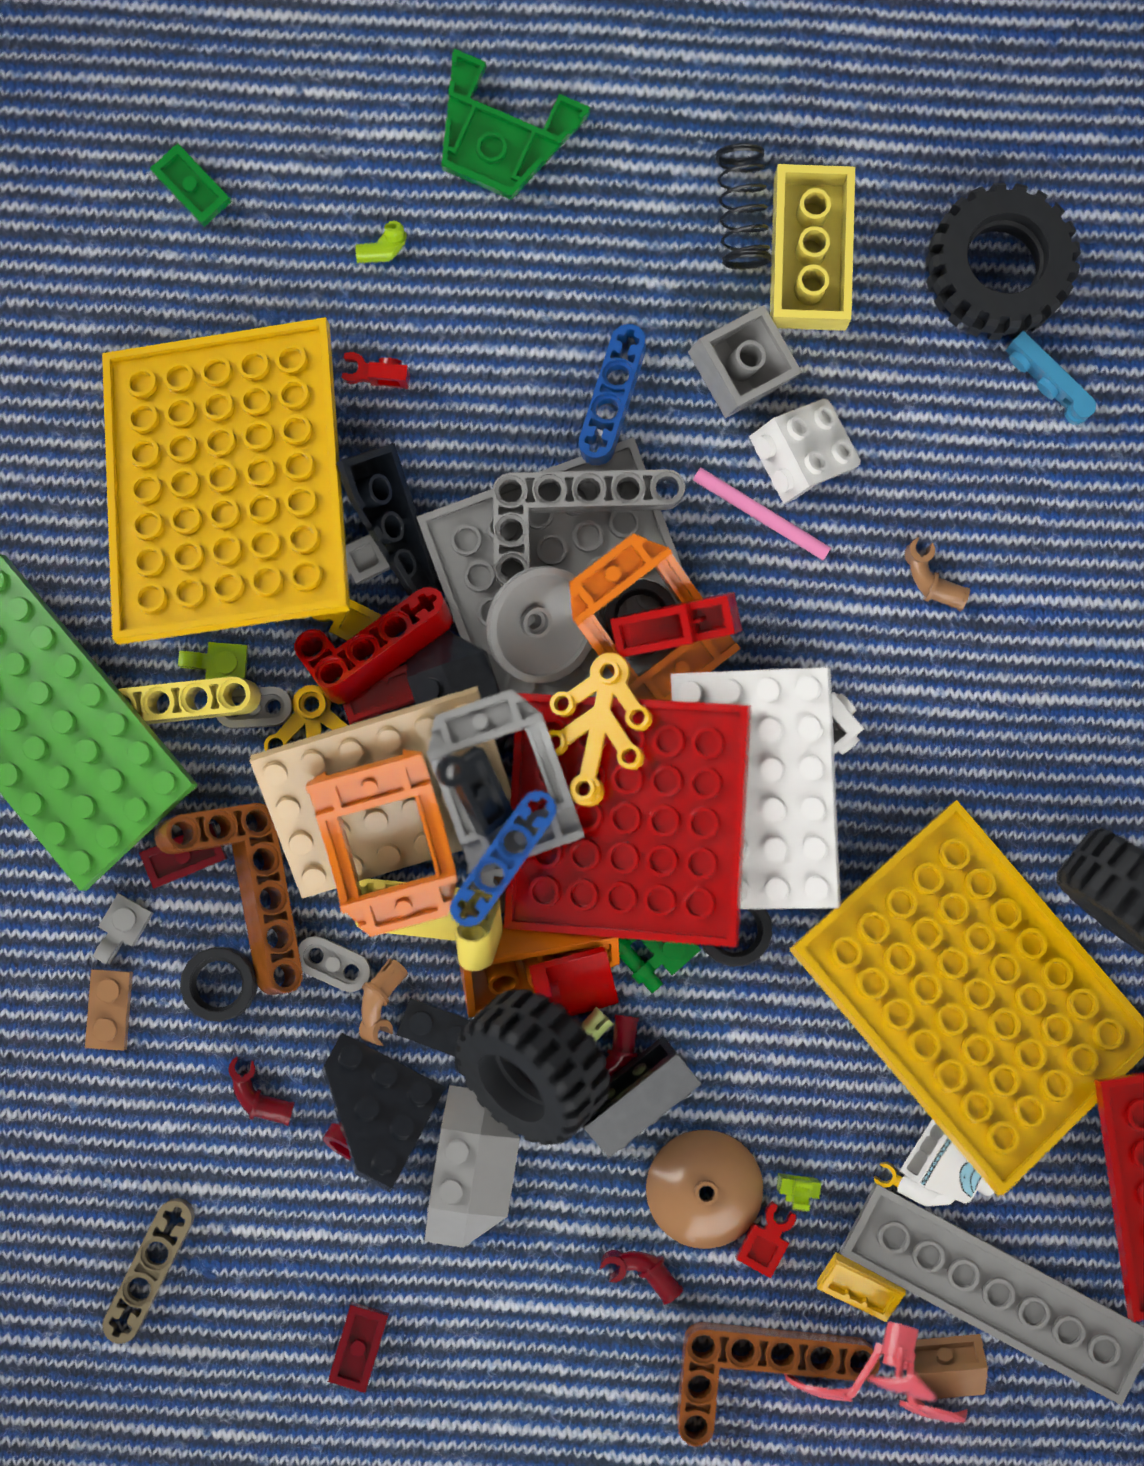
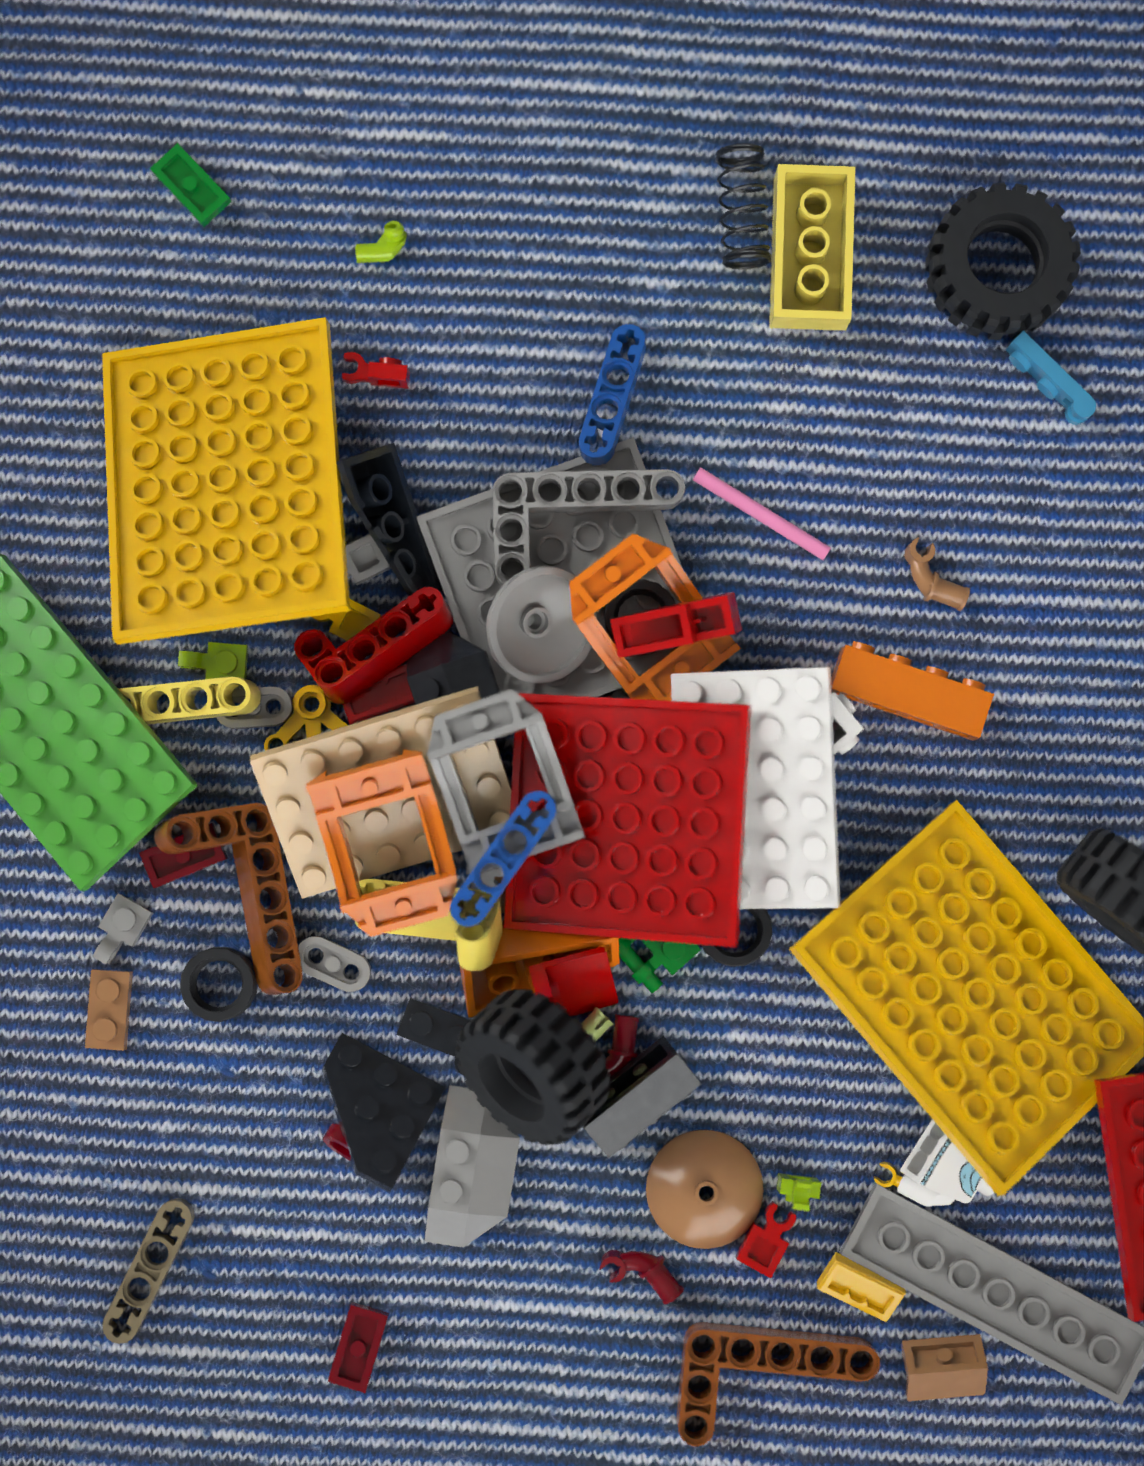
(254, 1102): dark red piece -> none
(375, 997): medium nougat piece -> none
(477, 789): black hinge -> none
(492, 145): green wing -> none
(599, 722): yellow plant -> none
(744, 361): light grey slope -> none
(804, 449): white bracket -> none
(898, 1352): coral plant -> none
(911, 692): none -> orange brick

